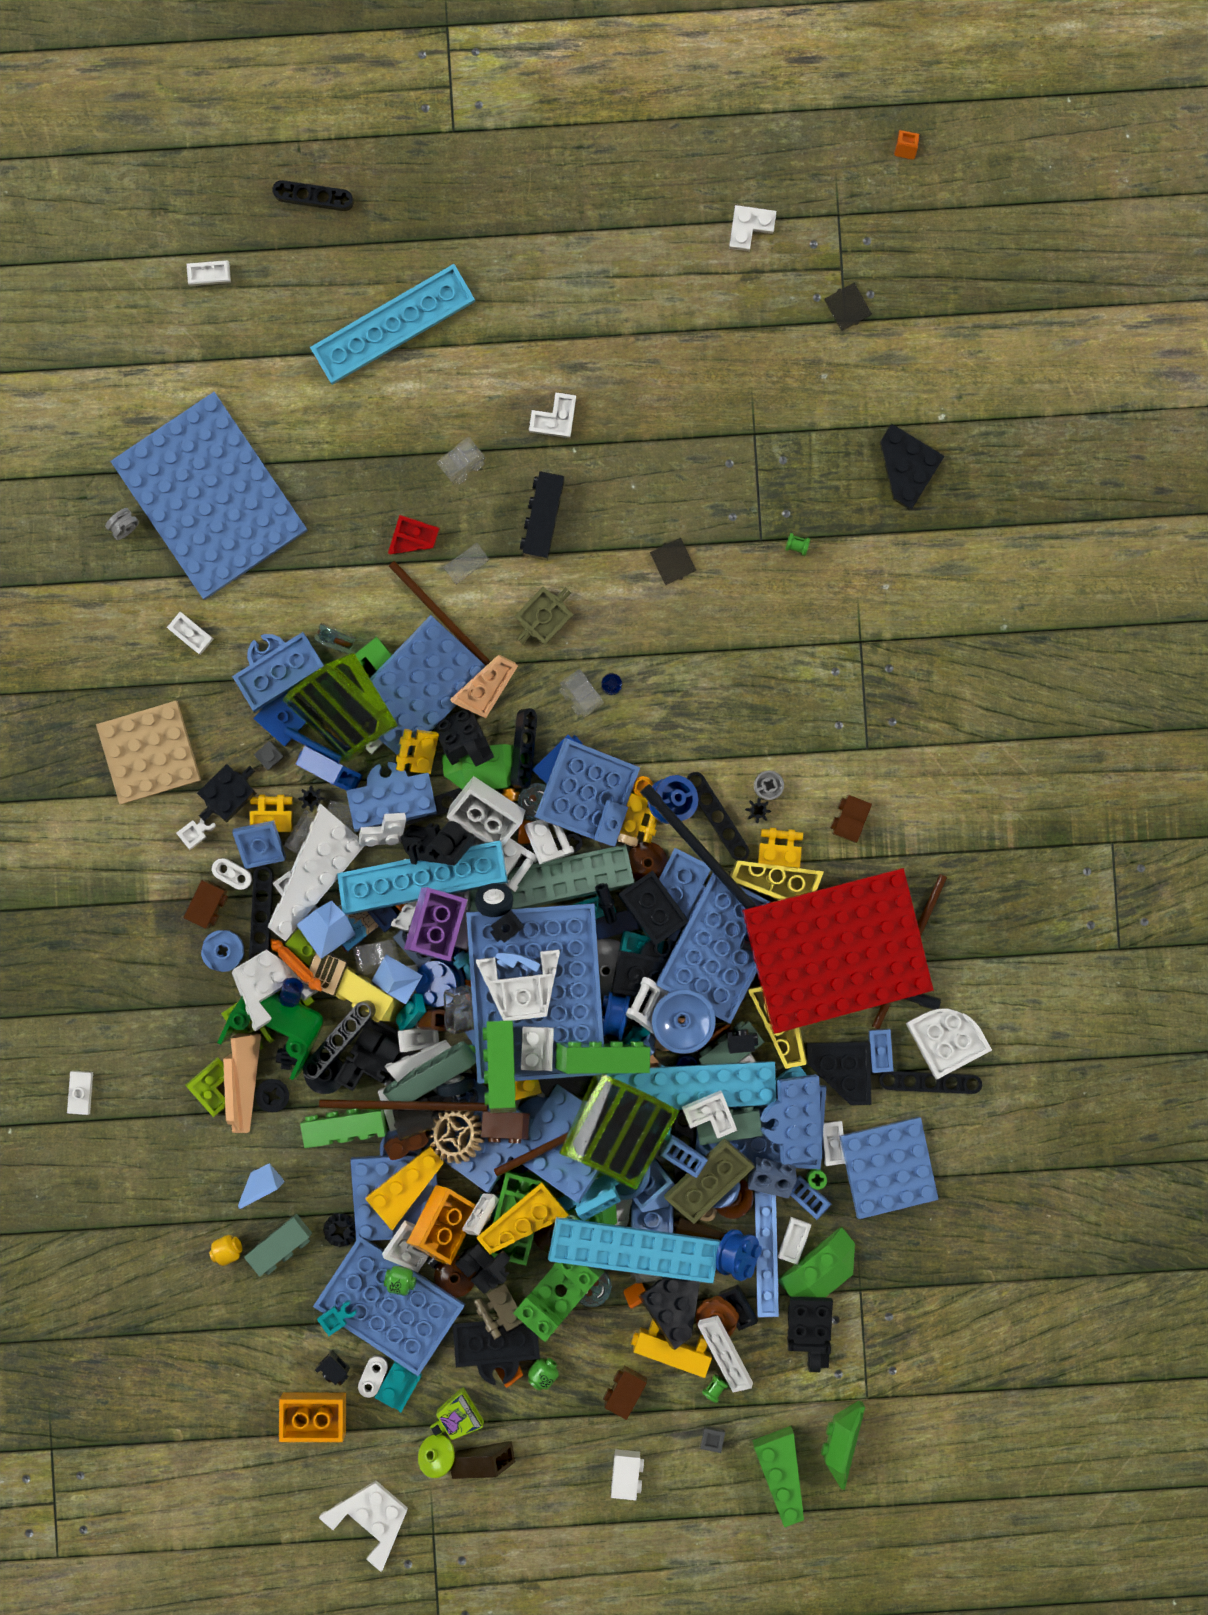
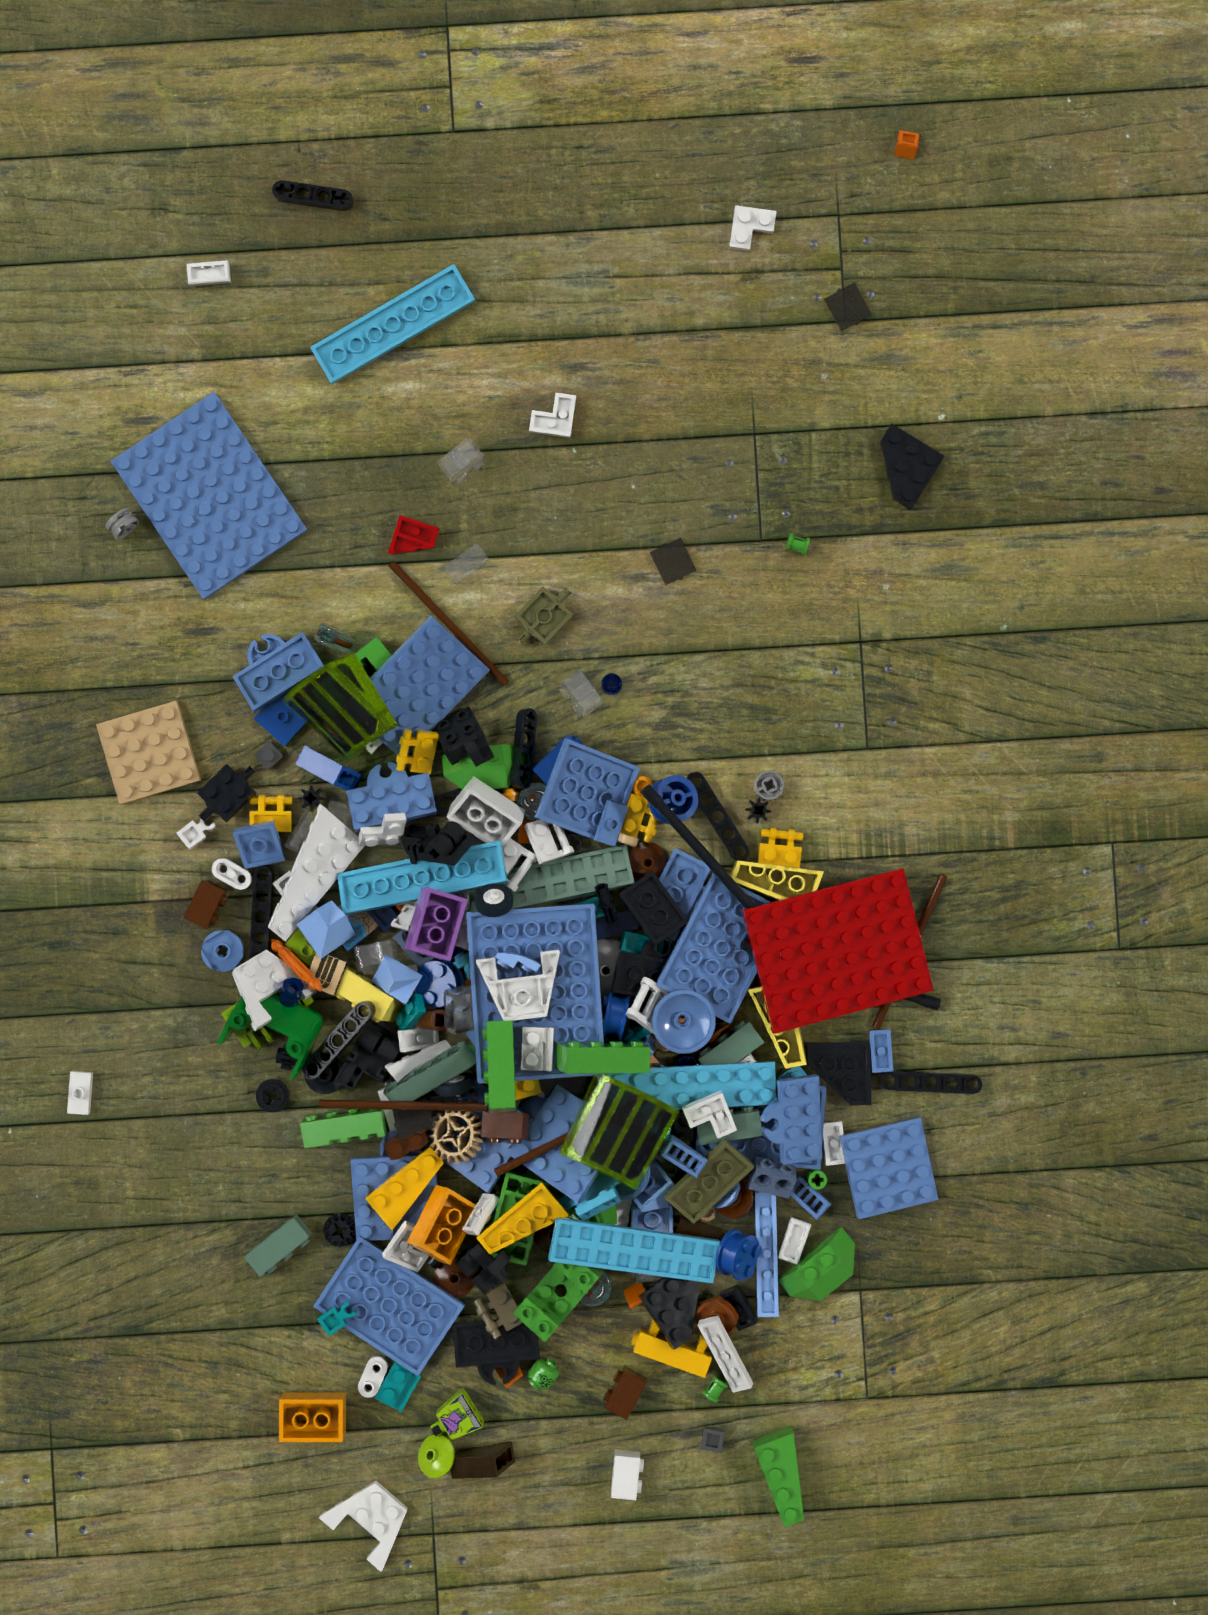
(190, 633): white plate -> none
(204, 1087): lime plate -> none
(226, 1250): yellow head -> none
(240, 1080): light nougat wedge -> none
(259, 1184): light blue slope -> none
(312, 744): blue bar -> none
(333, 1369): black brick -> none
(399, 1280): bright green head -> none
(485, 688): light nougat wing -> none
(510, 919): black brick -> none
(543, 515): black brick -> none
(741, 1041): black brick -> none
(811, 1329): black plate -> none
(842, 1441): bright green wedge -> none
(851, 818): reddish brown brick -> none
(947, 1040): white plate -> none

